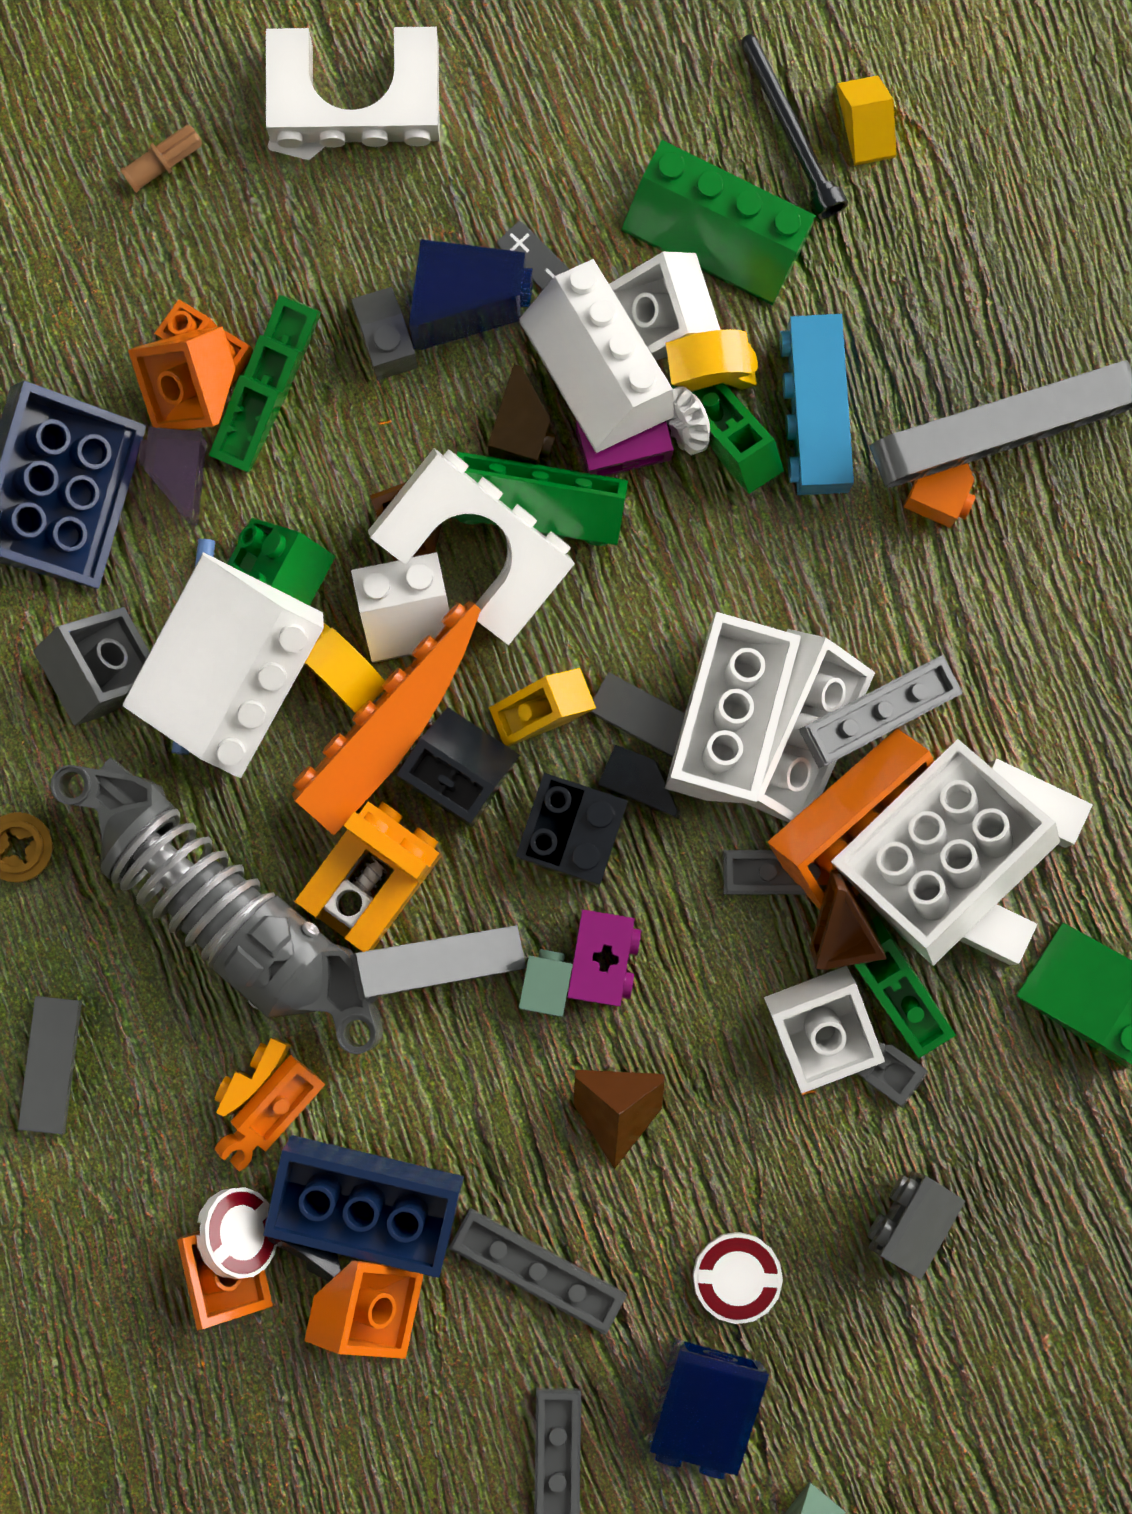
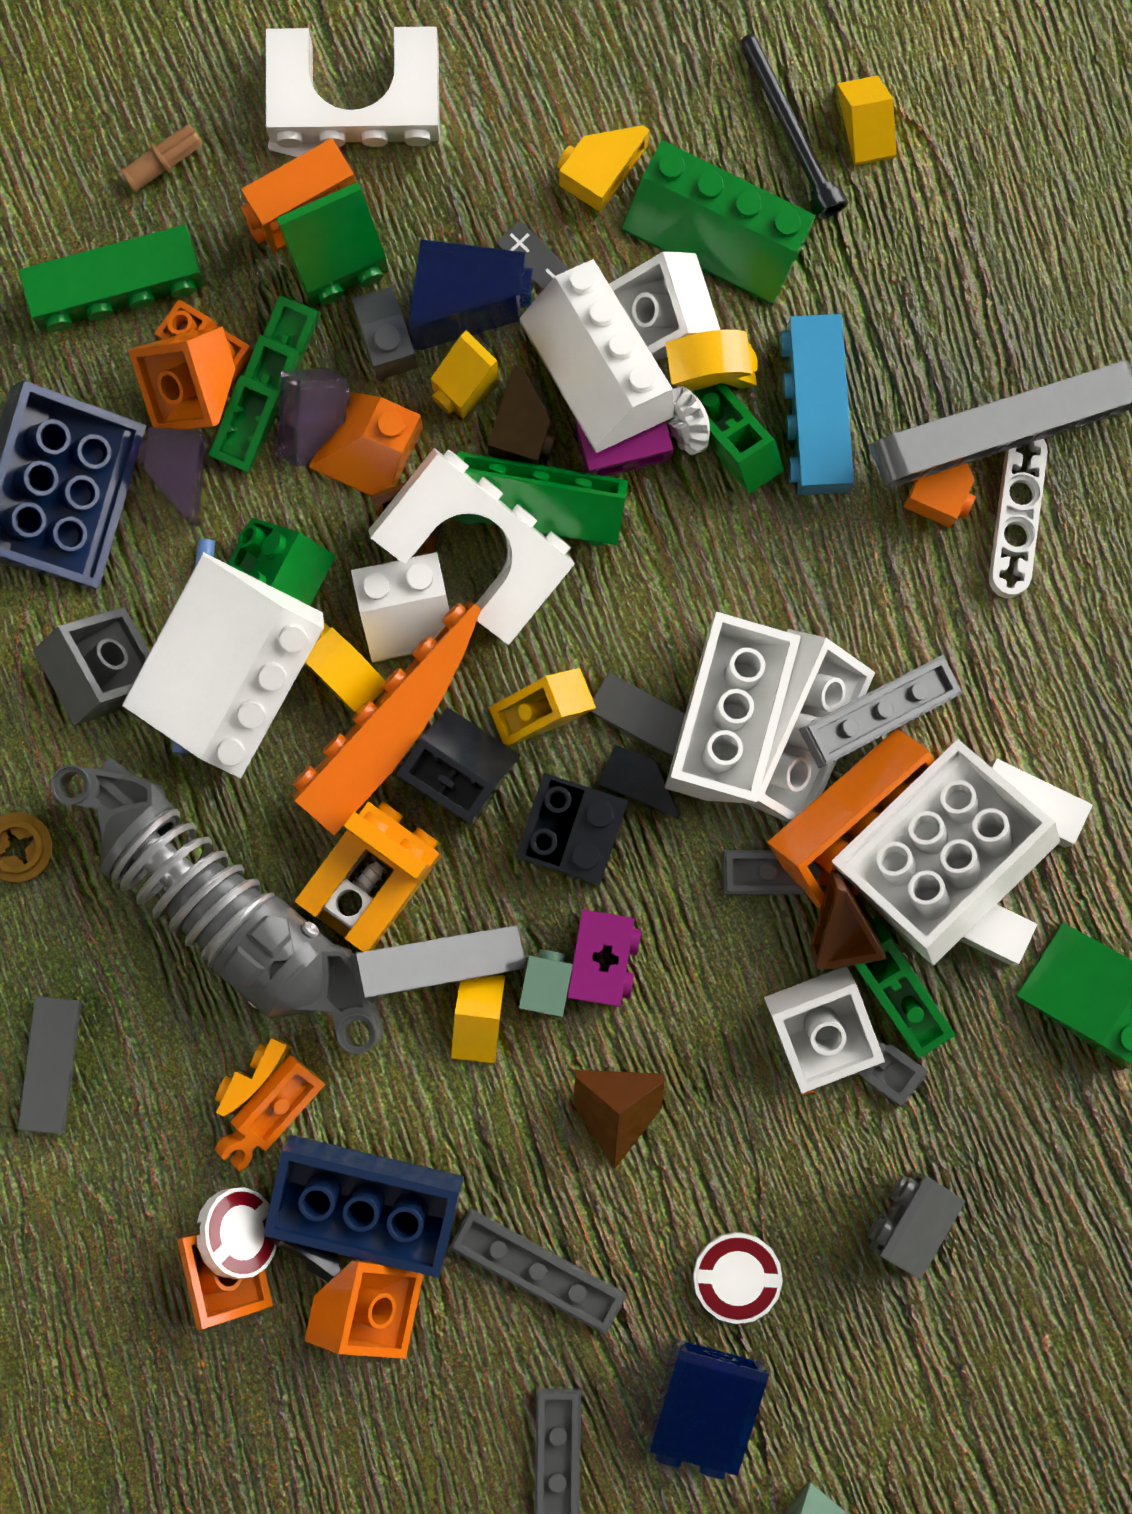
(112, 278): none -> green brick
(291, 187): none -> orange window
(309, 411): none -> slope
(333, 245): none -> green slope
(370, 444): none -> orange slope
(464, 377): none -> yellow slope
(478, 1019): none -> yellow slope
(601, 164): none -> yellow slope
(1023, 515): none -> white beam

